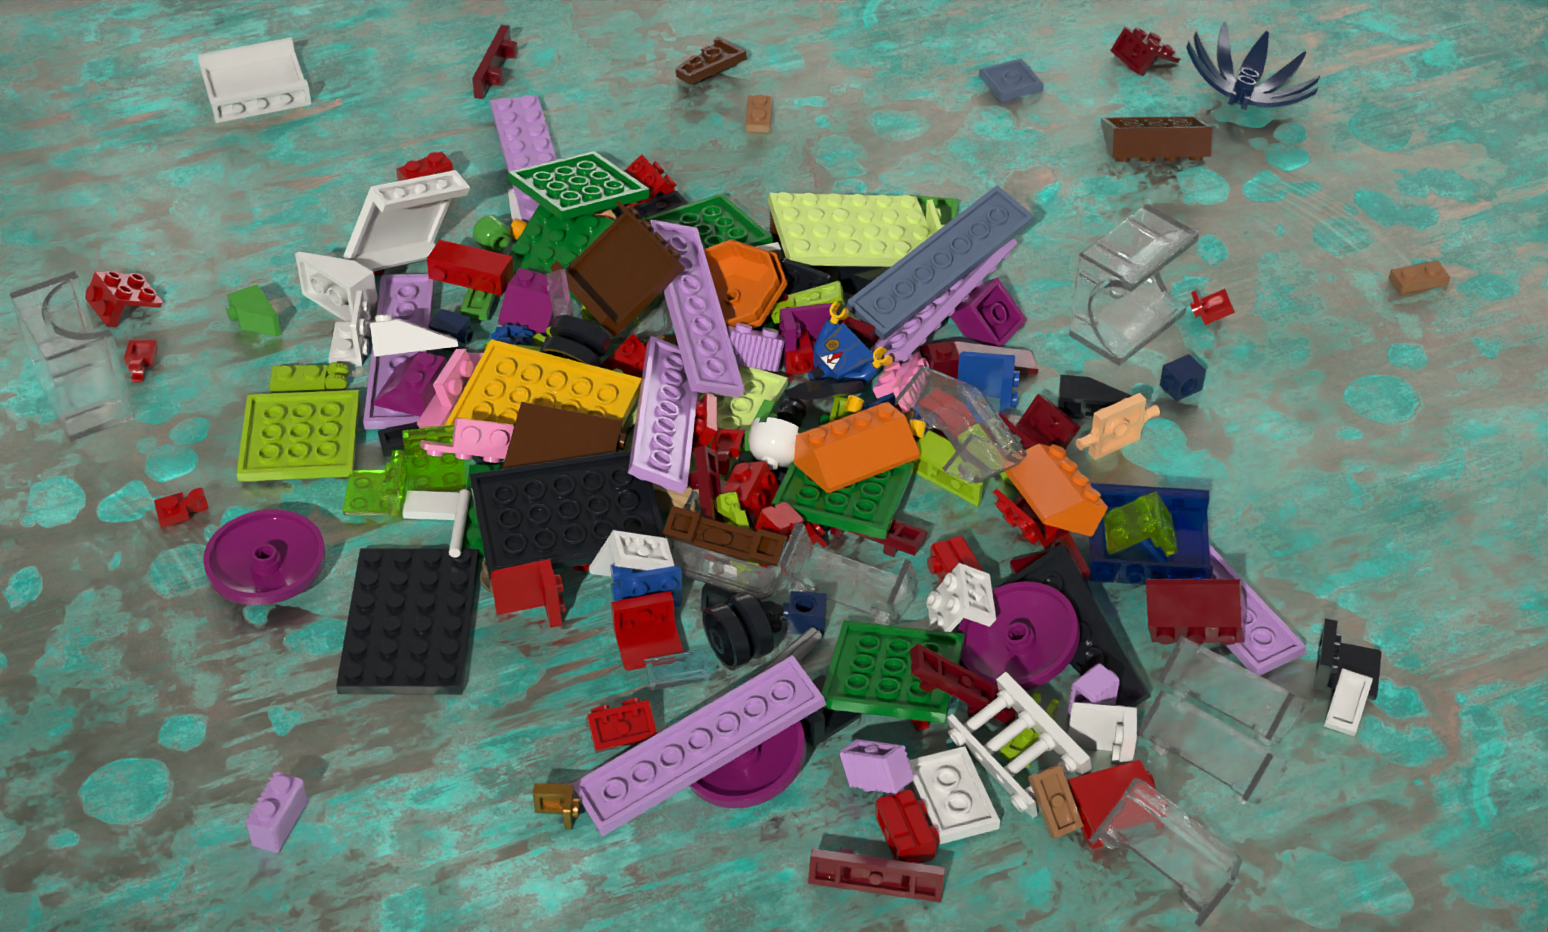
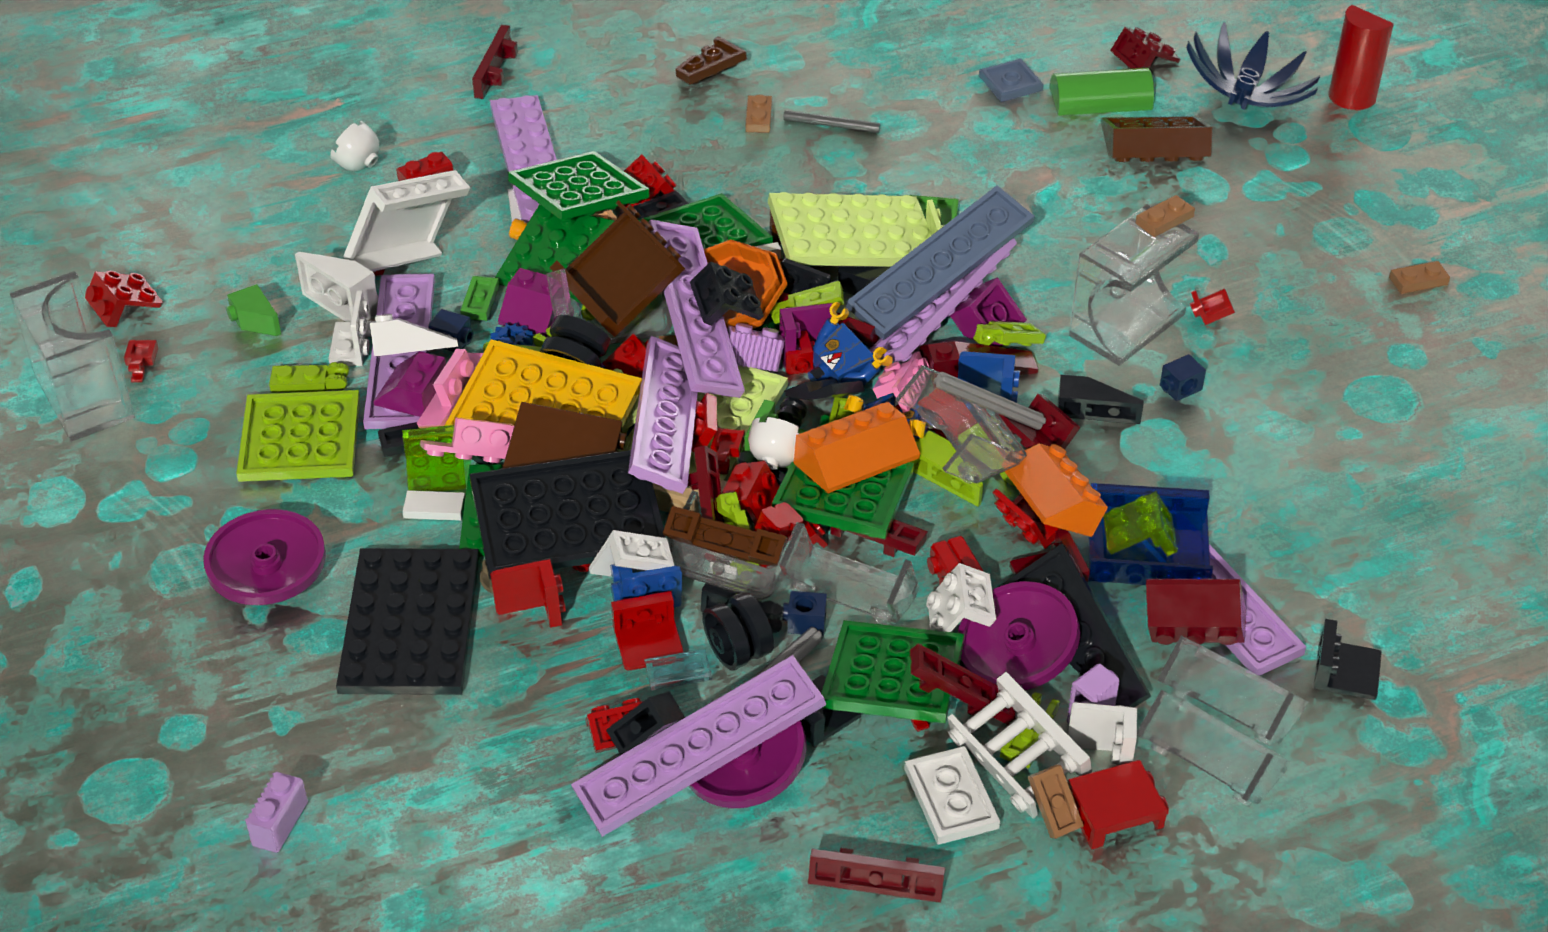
(176, 508): red plate -> none
(253, 80): white panel -> none
(356, 148): none -> white cylinder
(377, 490): clear neon green bracket -> none
(459, 523): white bar -> none
(470, 267): red brick -> none
(492, 234): bright green head -> none
(556, 799): pearl gold bracket -> none
(645, 721): none -> black slope
(723, 289): none -> black bracket
(832, 121): none -> dark grey bar
(876, 766): lavender brick -> none
(906, 827): red brick -> none
(989, 400): none -> light grey axle
(1008, 333): none -> lime hinge
(1102, 91): none -> bright green brick
(1117, 426): light nougat plate -> none
(1165, 216): none -> medium nougat plate
(1173, 845): clear windscreen -> none
(1348, 702): white tile -> none
(1359, 59): none -> red brick

